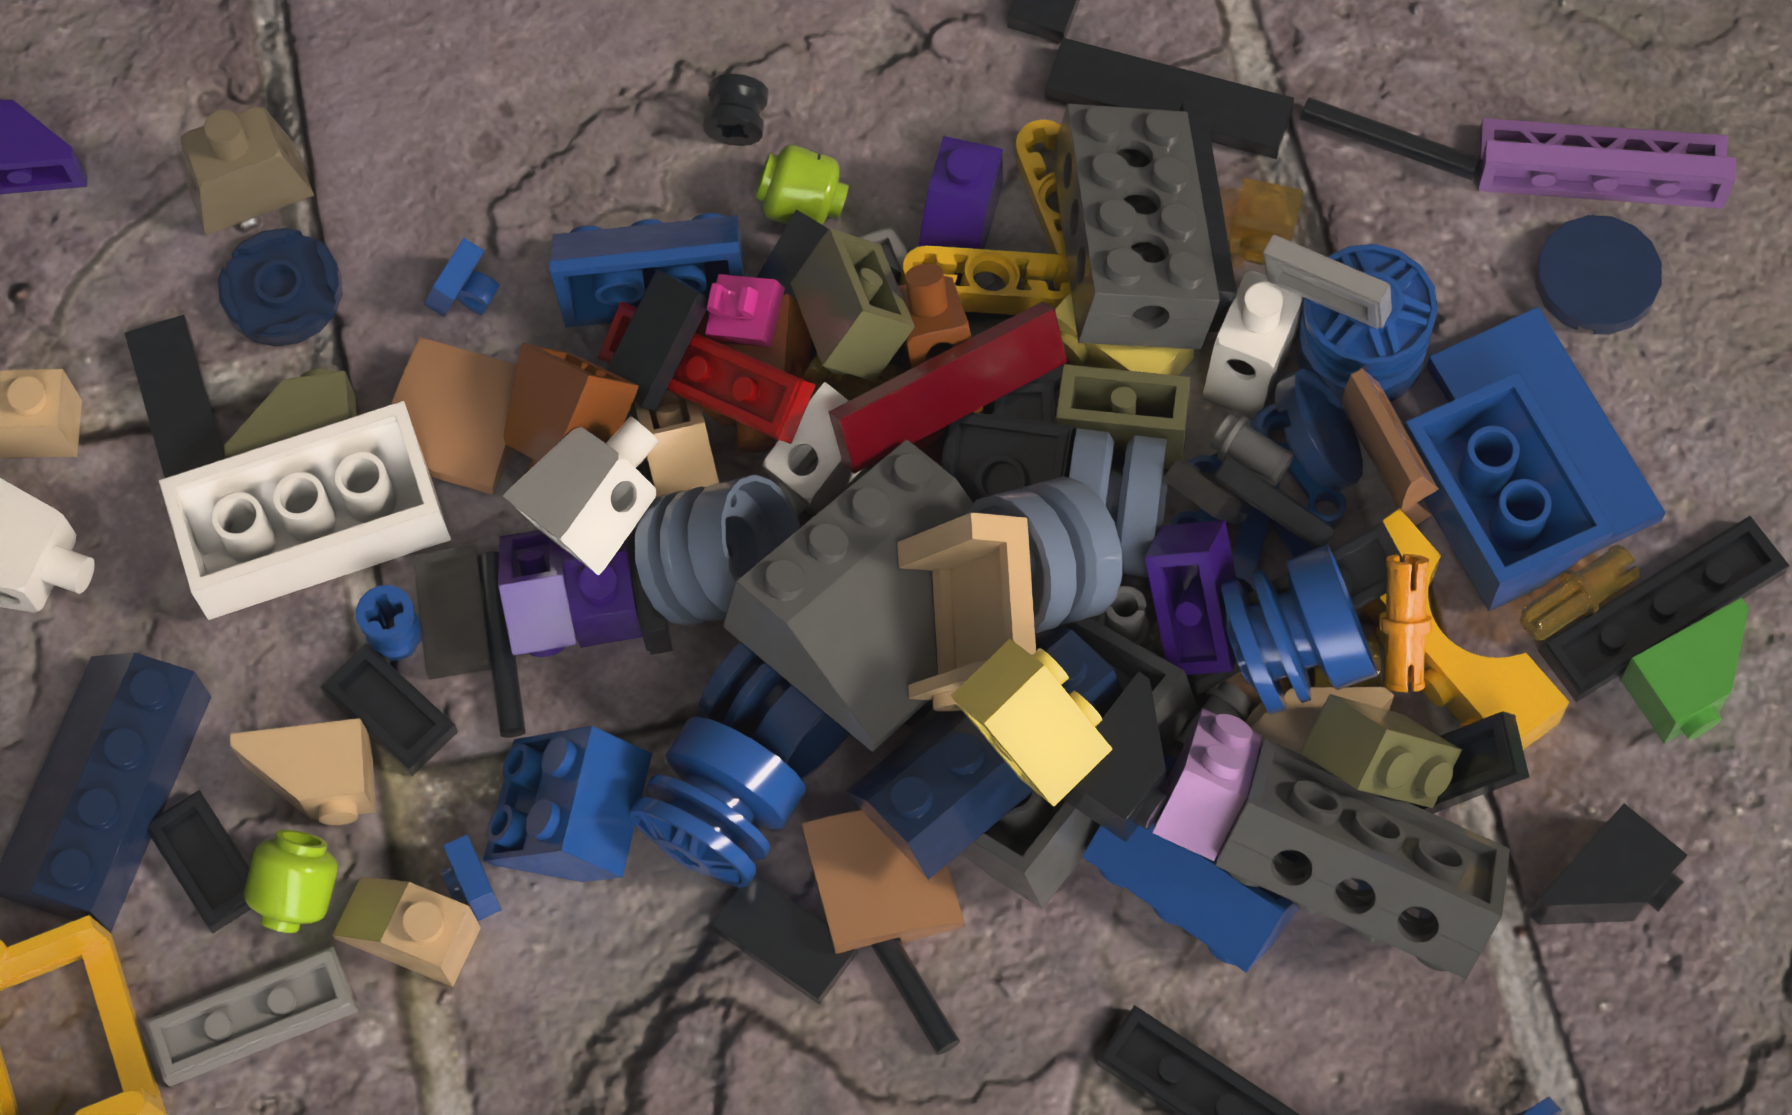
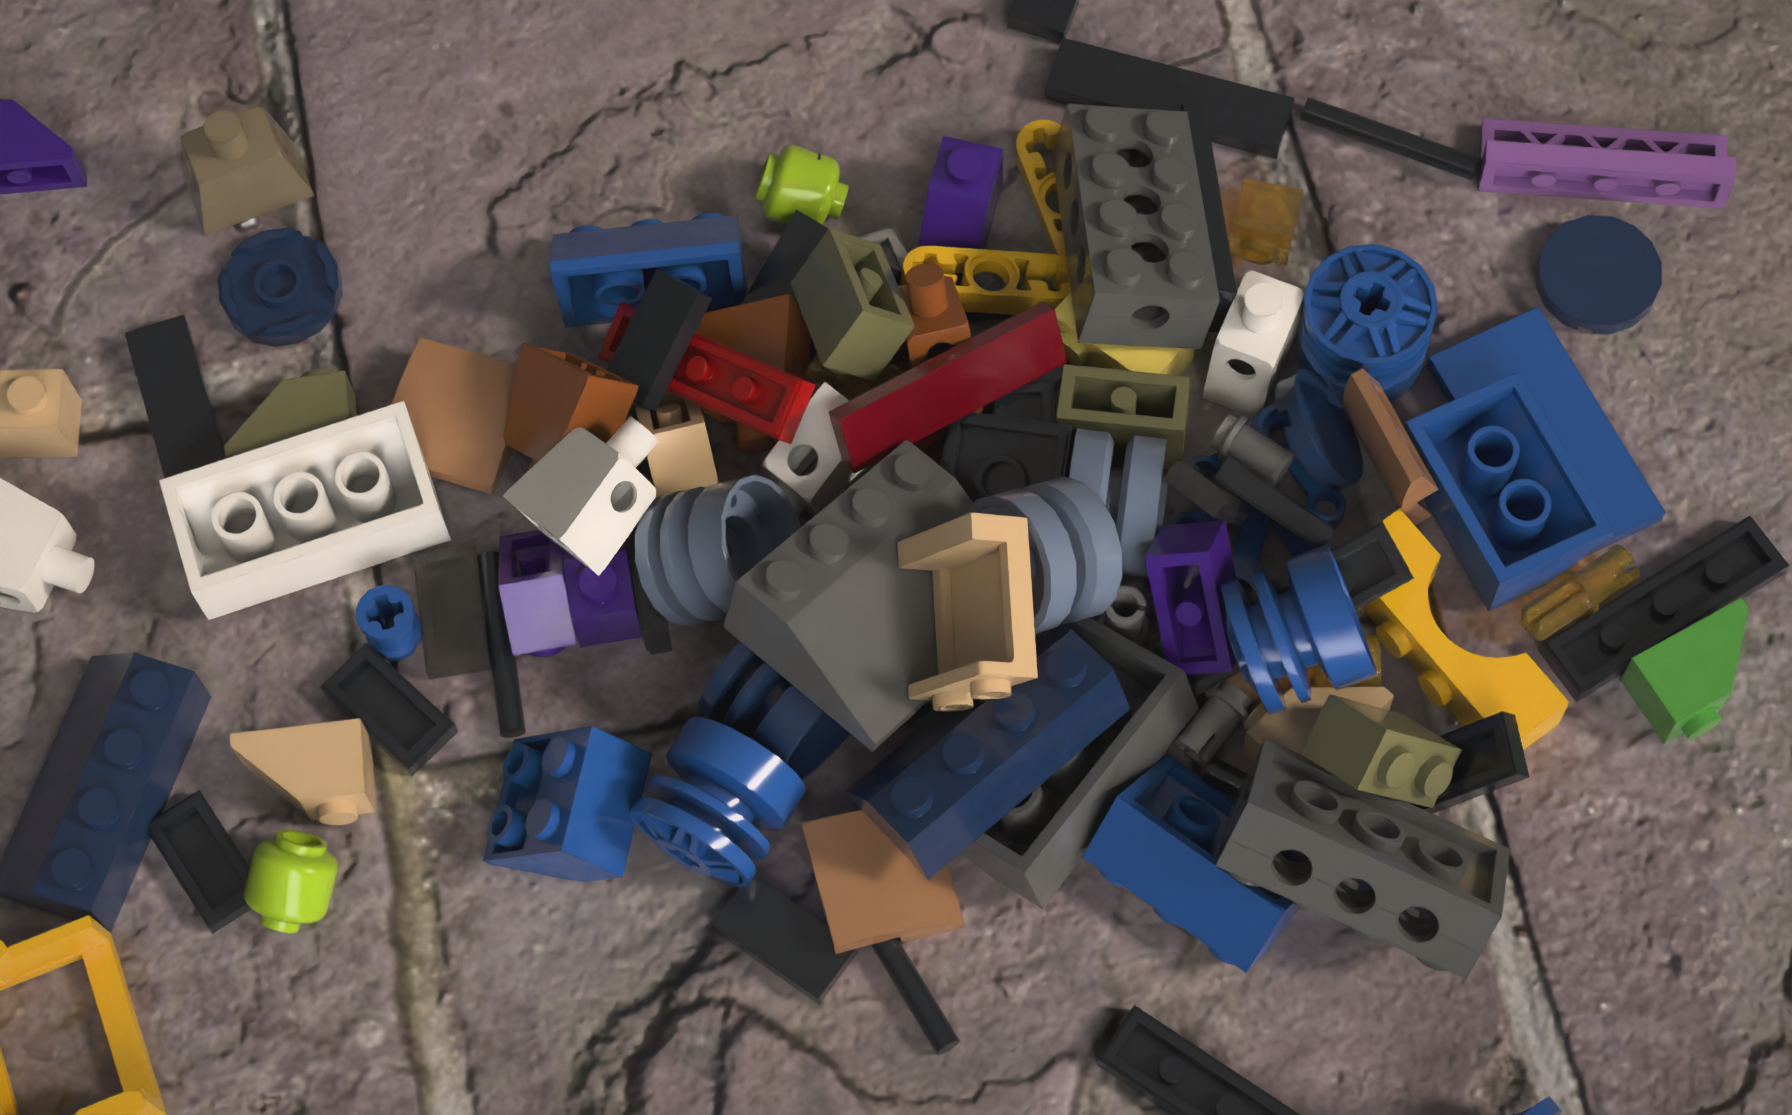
(250, 1016): light grey tile -> none
(409, 927): tan slope -> none
(462, 282): blue tile -> none
(467, 878): blue plate -> none
(736, 109): black wheel -> none
(744, 310): dark pink tile -> none
(1033, 720): light yellow brick -> none
(1130, 780): black slope -> none
(1209, 783): lavender brick -> none
(1327, 282): light grey tile -> none
(1405, 622): light orange pin -> none
(1614, 875): black slope -> none

